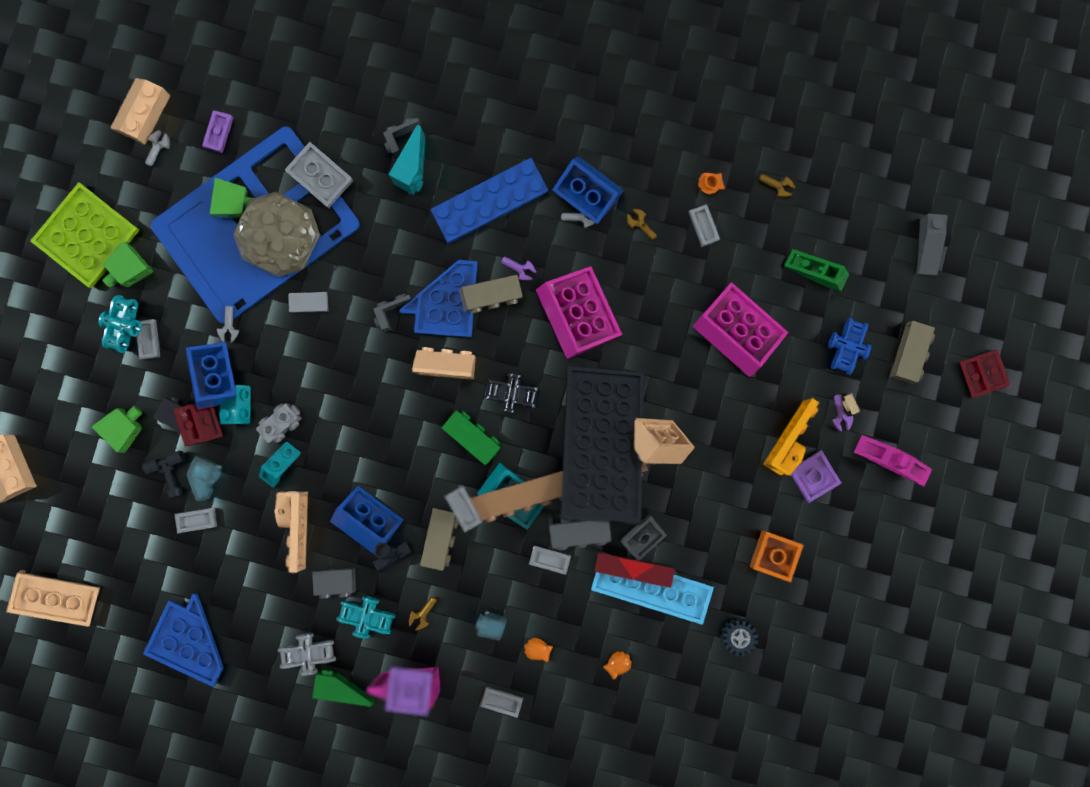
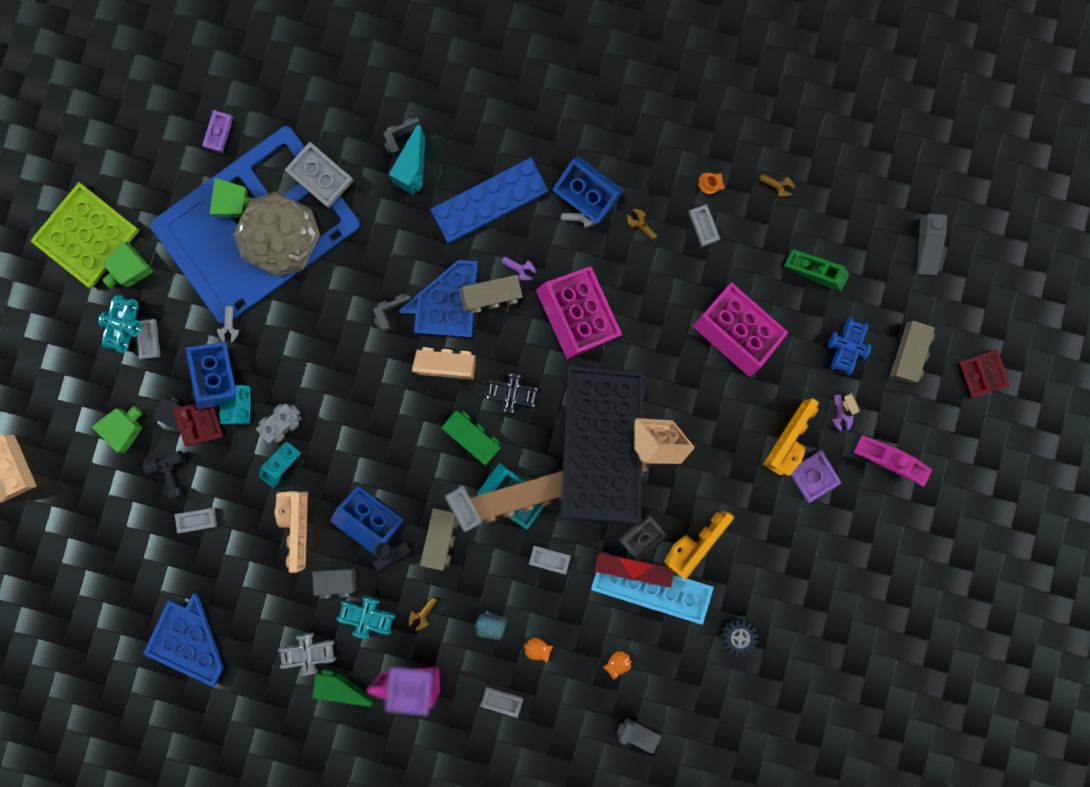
(53, 599): light nougat plate -> none
(140, 110): light nougat slope -> none
(156, 146): light grey bar -> none
(202, 476): clear light blue slope -> none
(308, 302): light grey tile -> none
(577, 532): dark grey brick -> none
(638, 735): none -> dark grey bracket
(692, 552): none -> light orange plate
(776, 556): orange brick -> none

